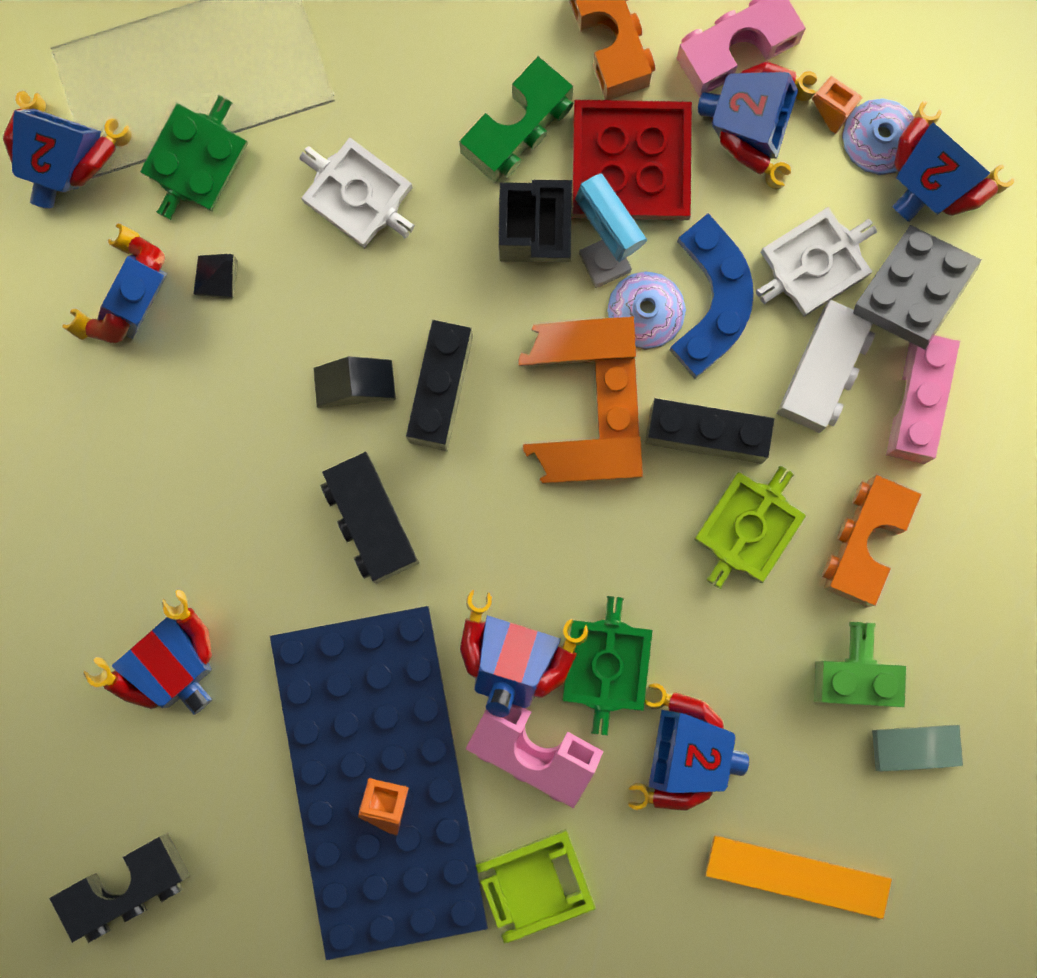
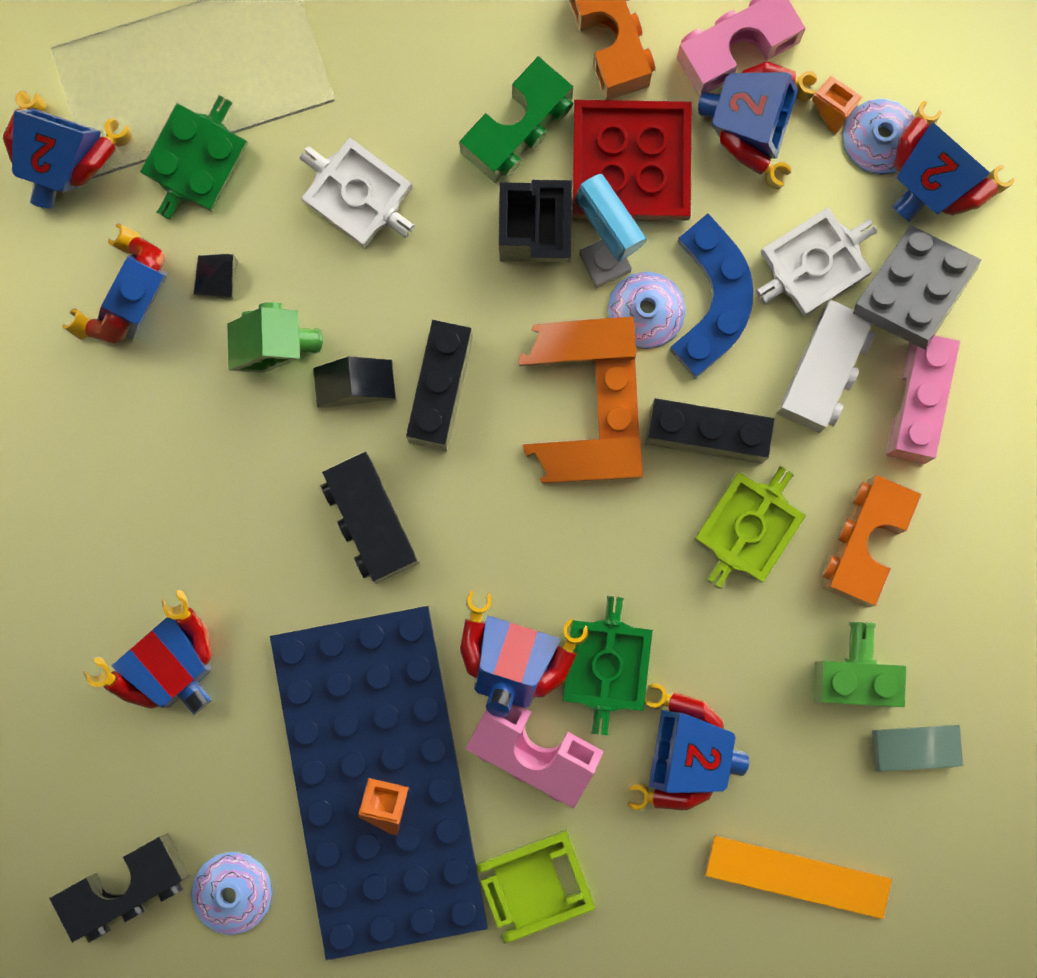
(249, 882): none -> dish
(269, 339): none -> bright green brick

